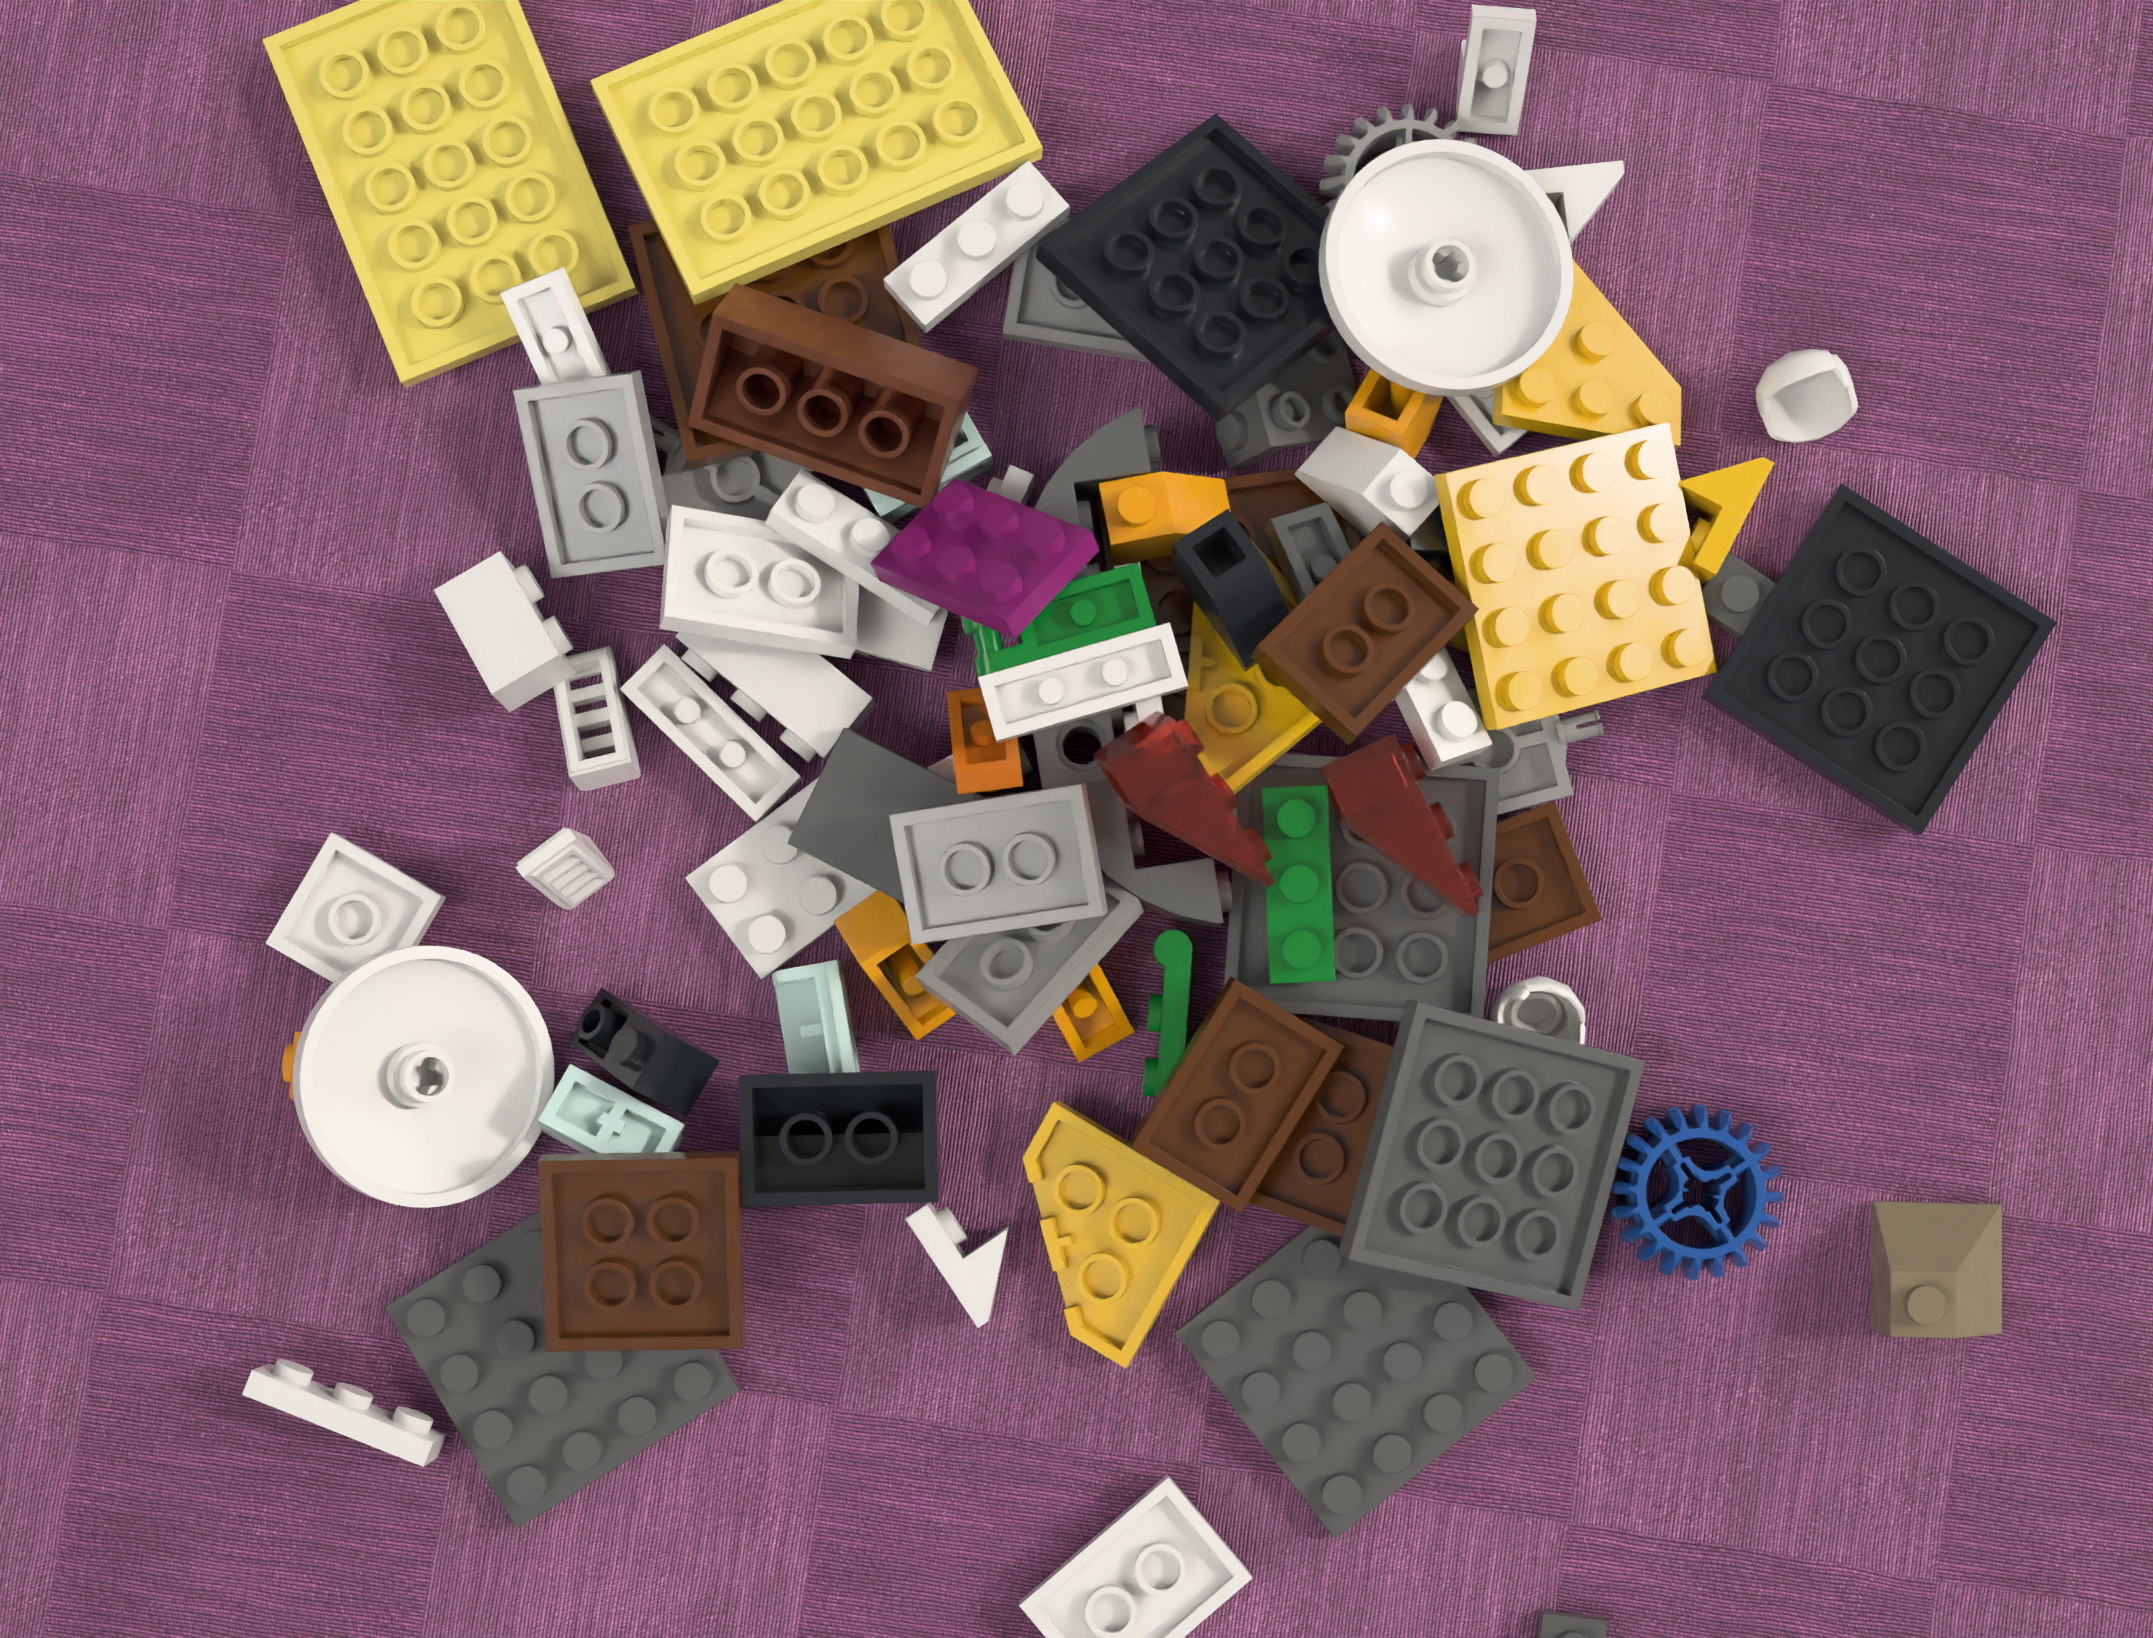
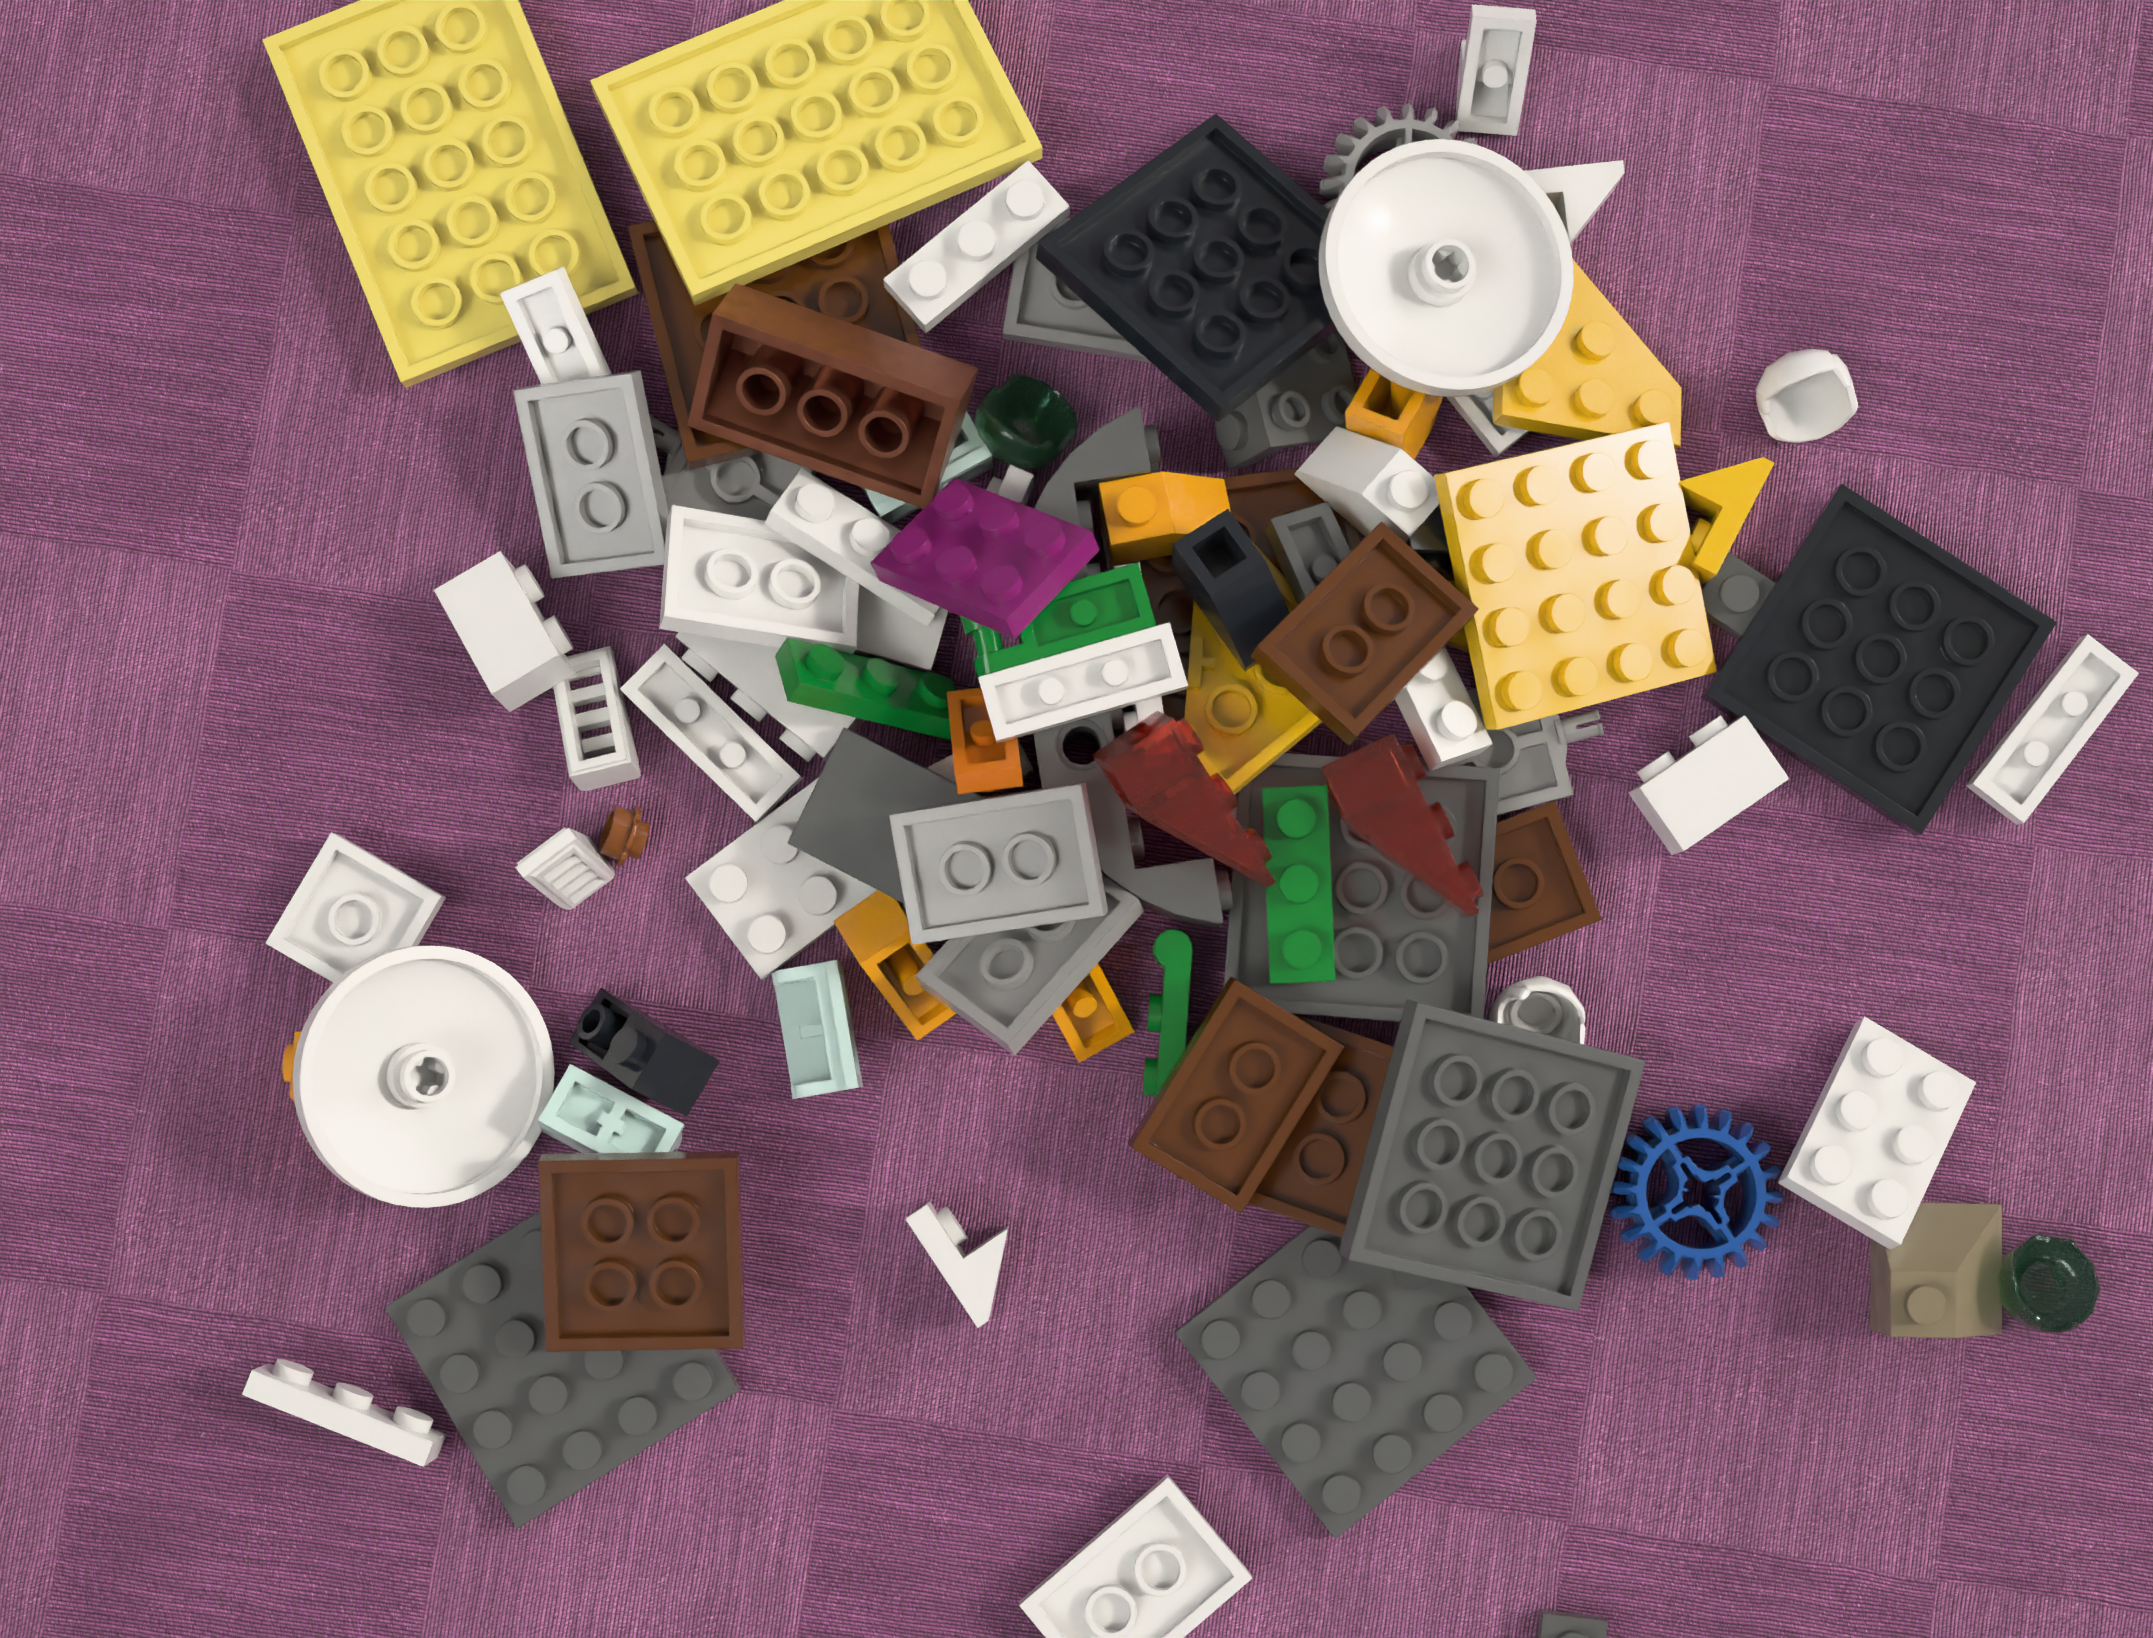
(623, 834): none -> dark orange plate
(839, 1138): black slope -> none
(865, 688): none -> green plate
(1025, 422): none -> clear green hair
(1111, 1229): yellow plate -> none
(1707, 784): none -> white brick
(1877, 1133): none -> white plate
(2048, 1284): none -> clear green hair
(2052, 729): none -> white plate

